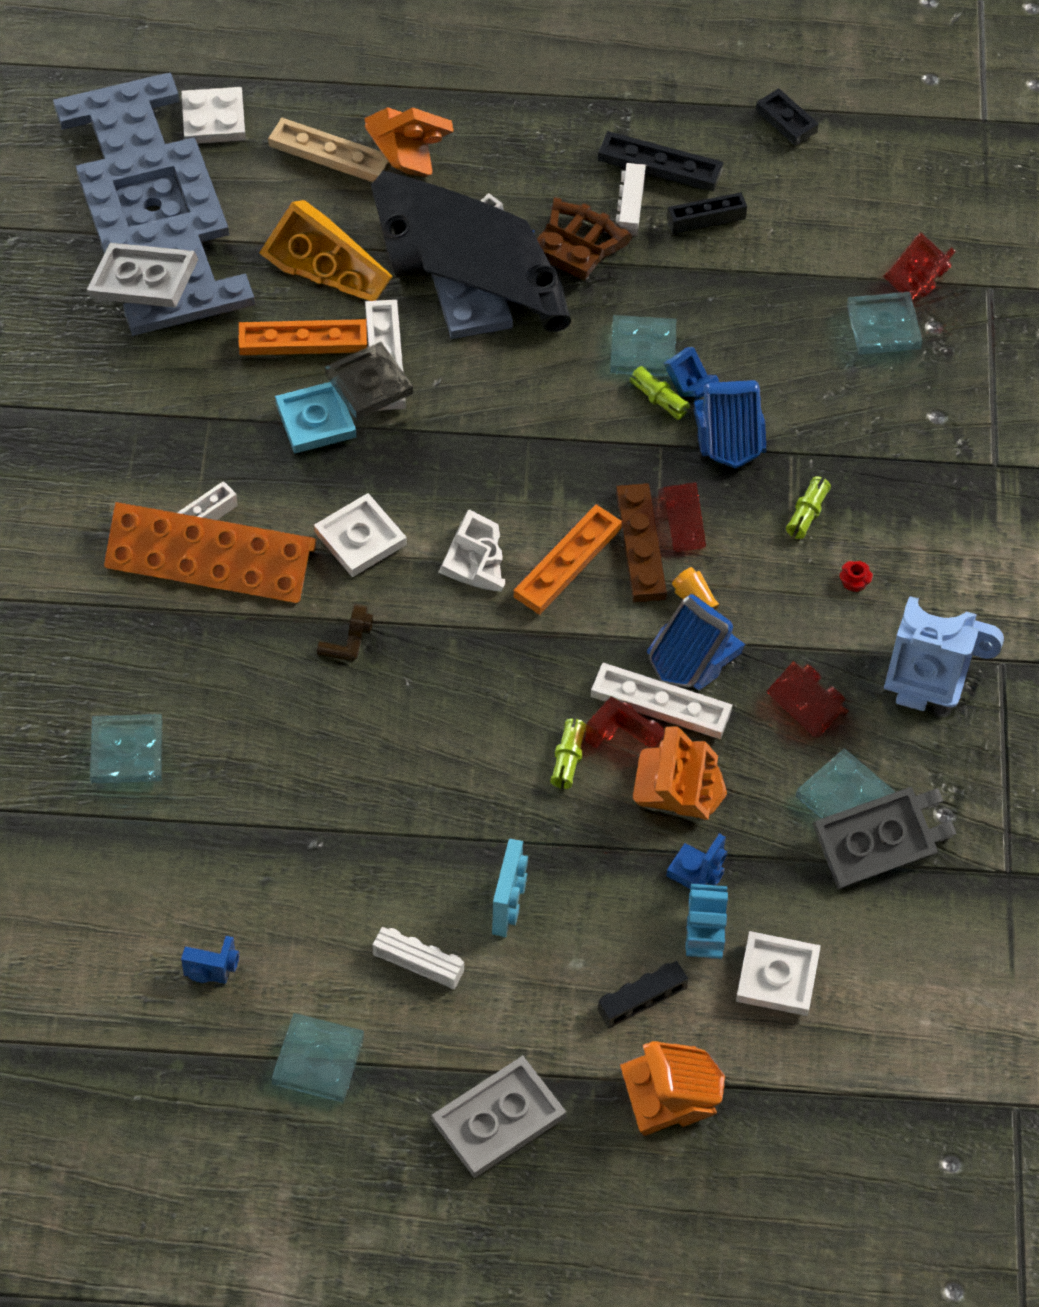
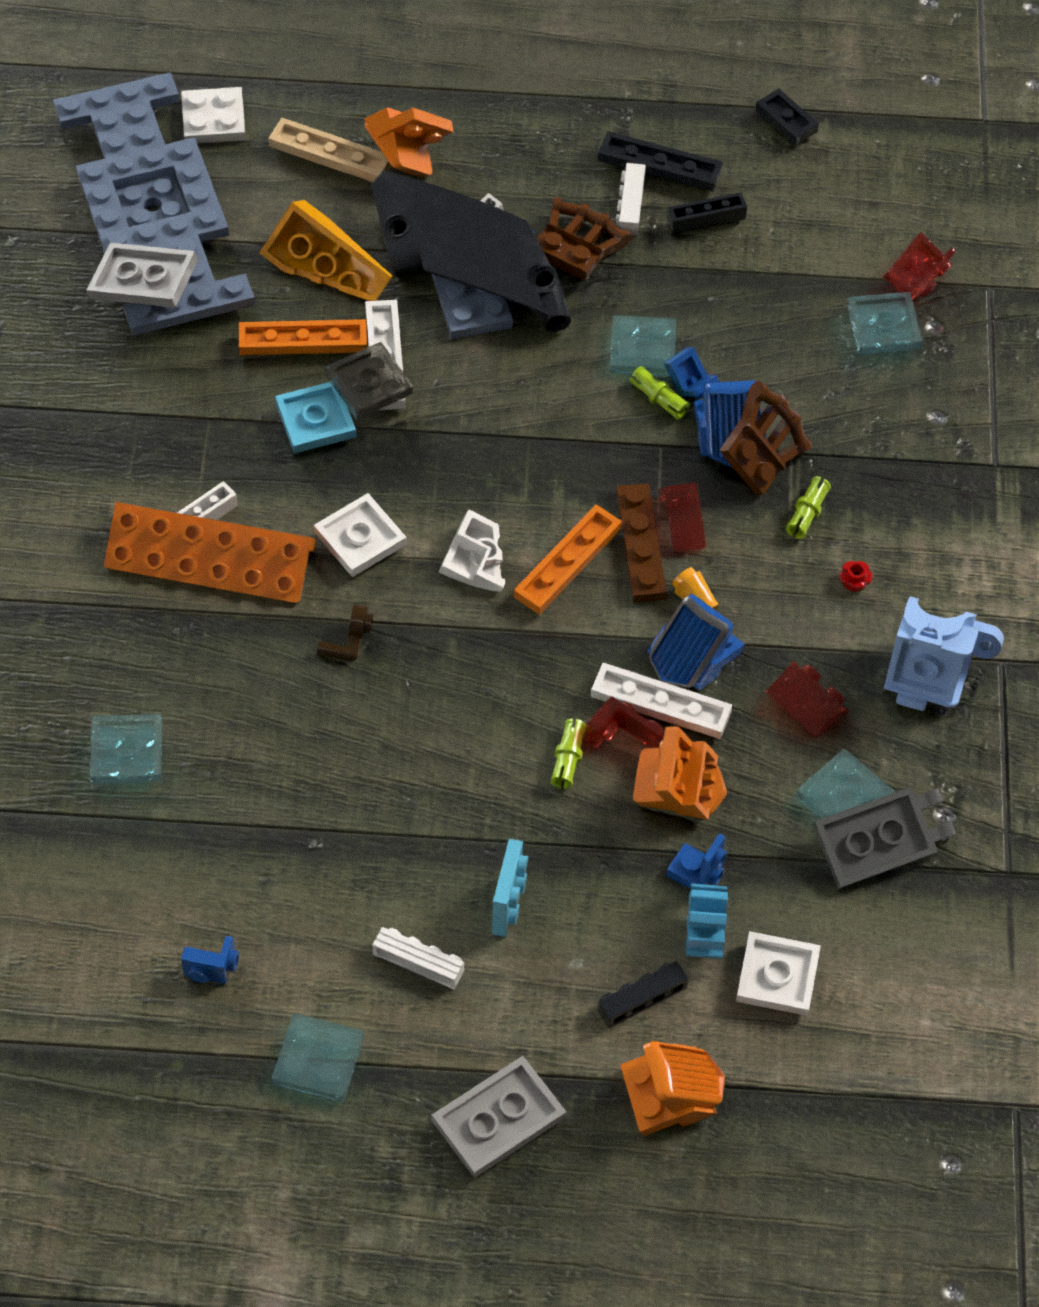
(751, 452): none -> reddish brown plate

